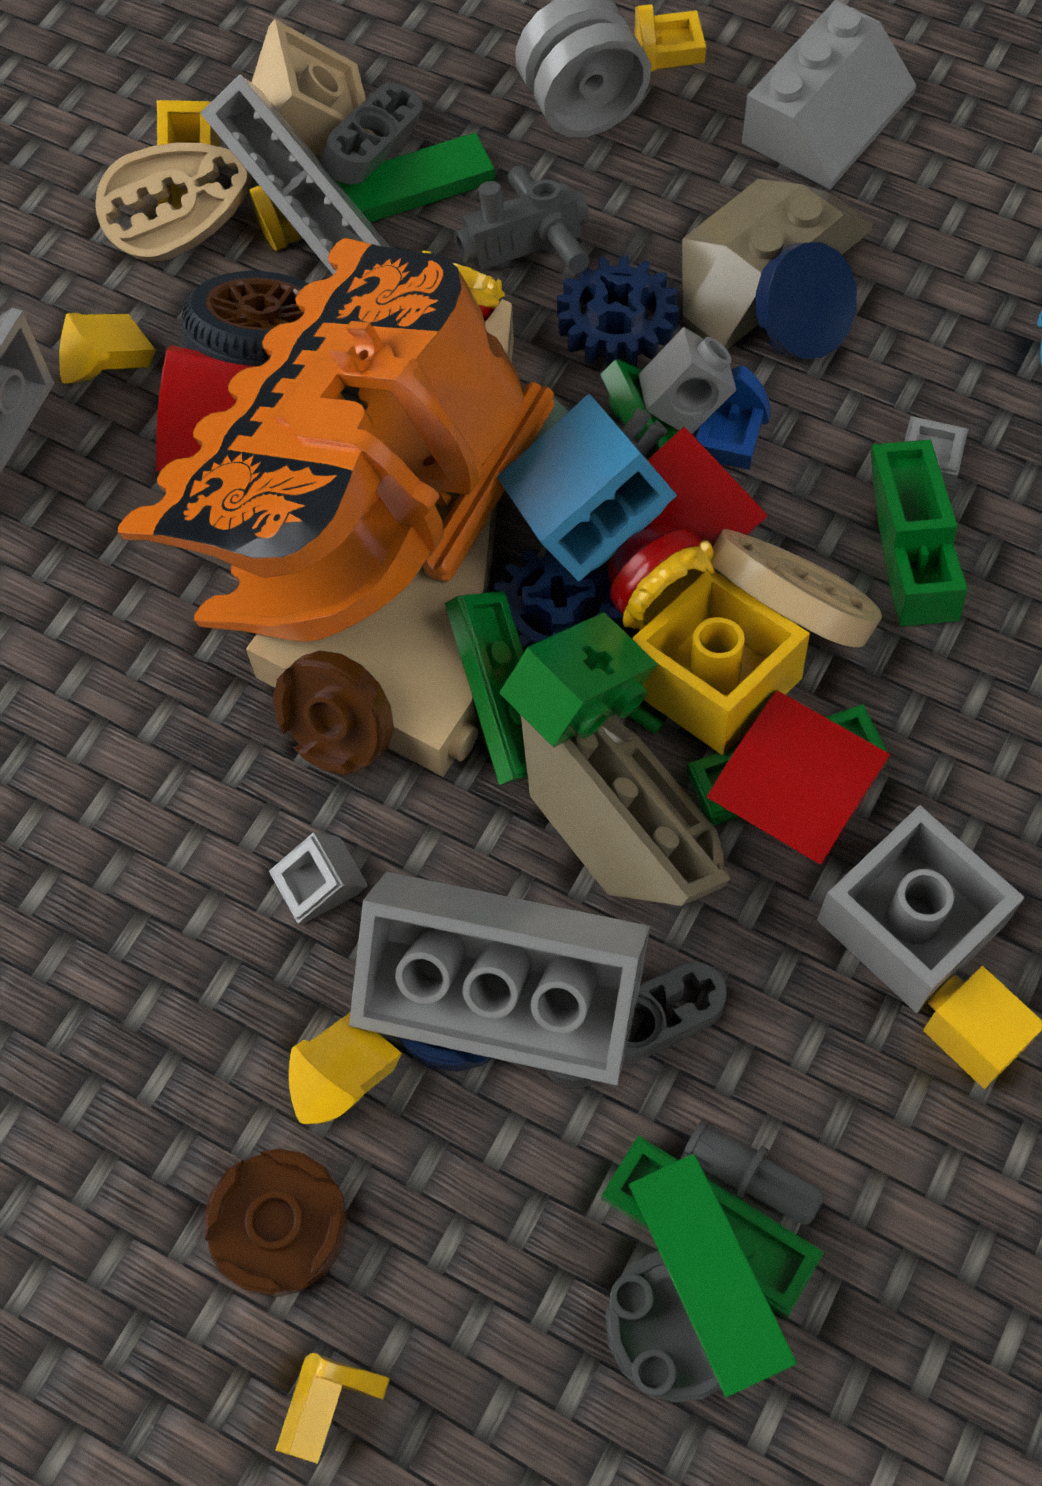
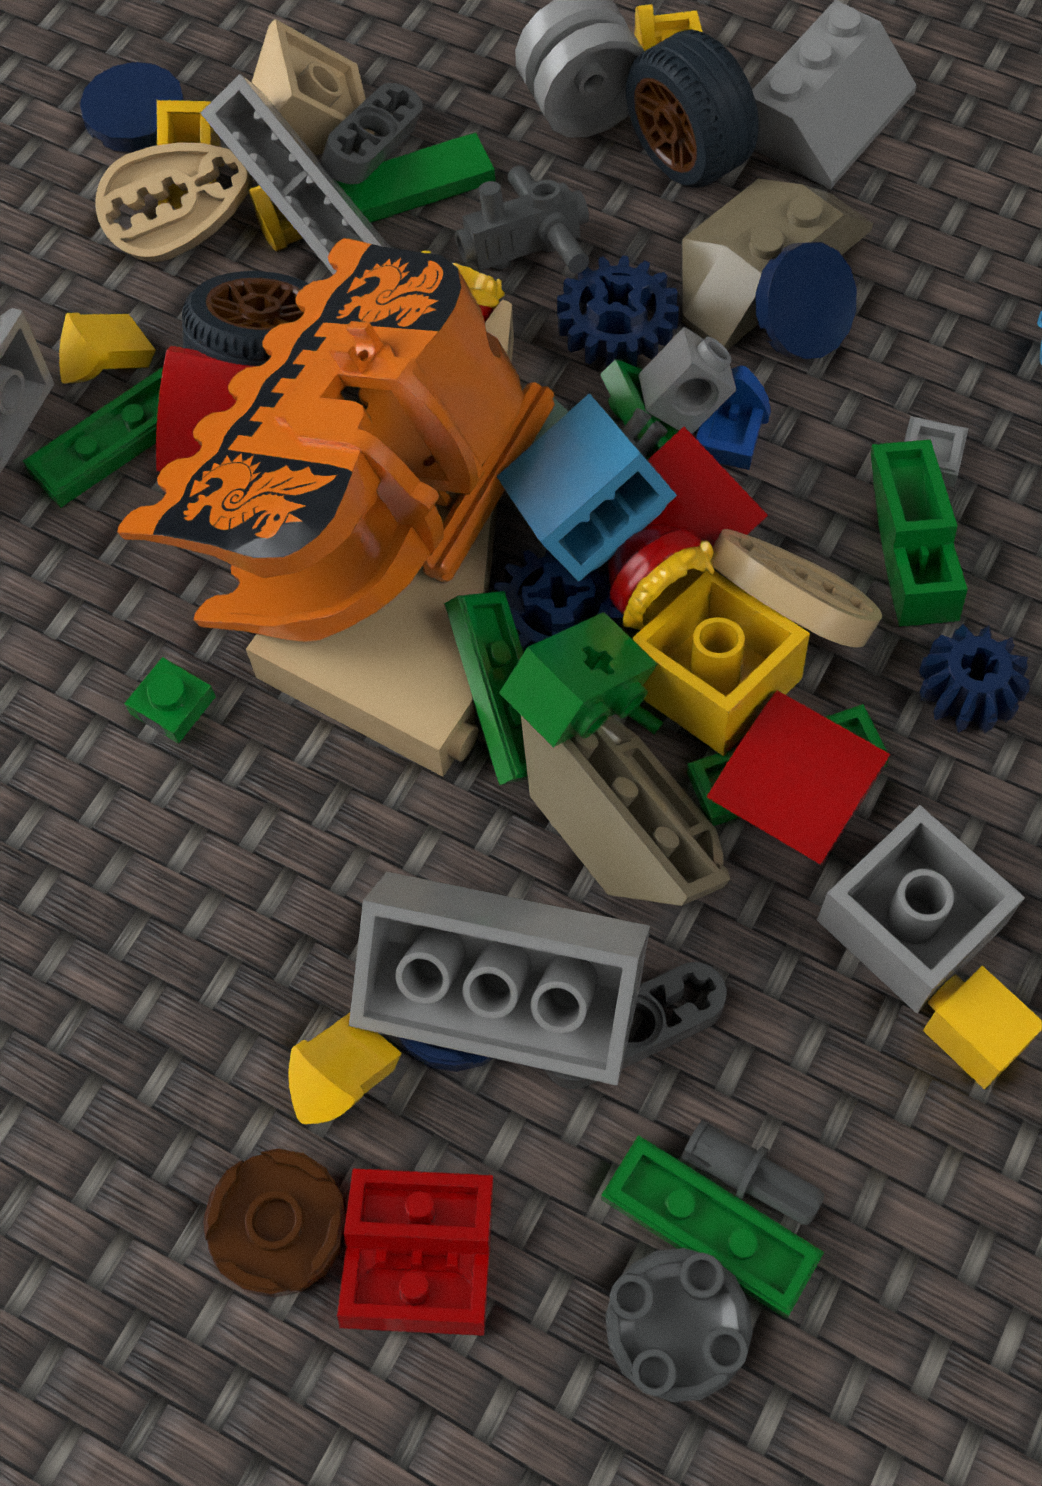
(98, 443): none -> green tile
(122, 104): none -> dark blue tile
(170, 700): none -> green plate
(316, 1401): yellow tile -> none
(317, 876): light grey slope -> none
(333, 712): reddish brown tile -> none
(416, 1252): none -> red slope
(692, 108): none -> black wheel
(712, 1276): green slope -> none
(990, 662): none -> dark blue gear

